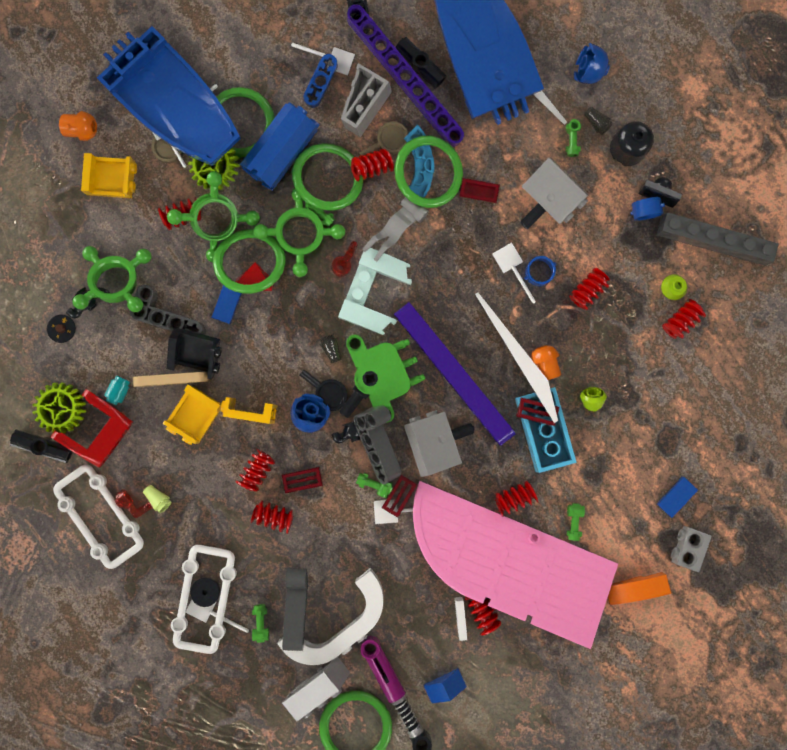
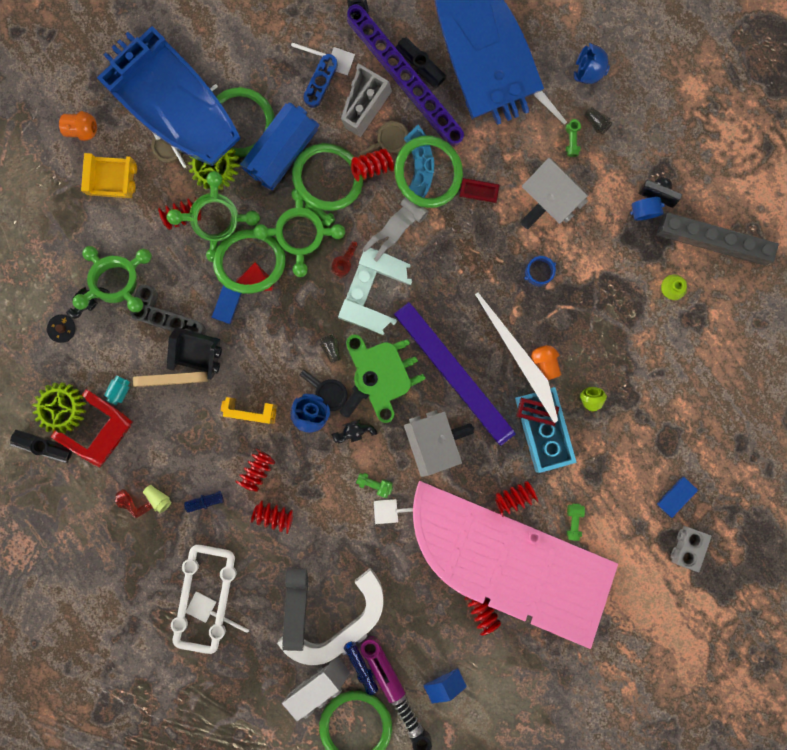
(129, 528): white bar -> none
(193, 415): yellow panel -> none
(203, 502): none -> clear blue axle
(204, 592): black piece -> none
(261, 633): bright green bar -> none
(317, 476): dark red tile -> none
(363, 673): none -> clear blue pin
(377, 444): dark grey beam -> none
(407, 482): dark red tile -> none
(460, 616): white tile -> none
(509, 258): white piece -> none
(589, 288): red piece -> none
(630, 148): black cylinder -> none
(639, 589): orange slope -> none
(683, 319): red piece -> none

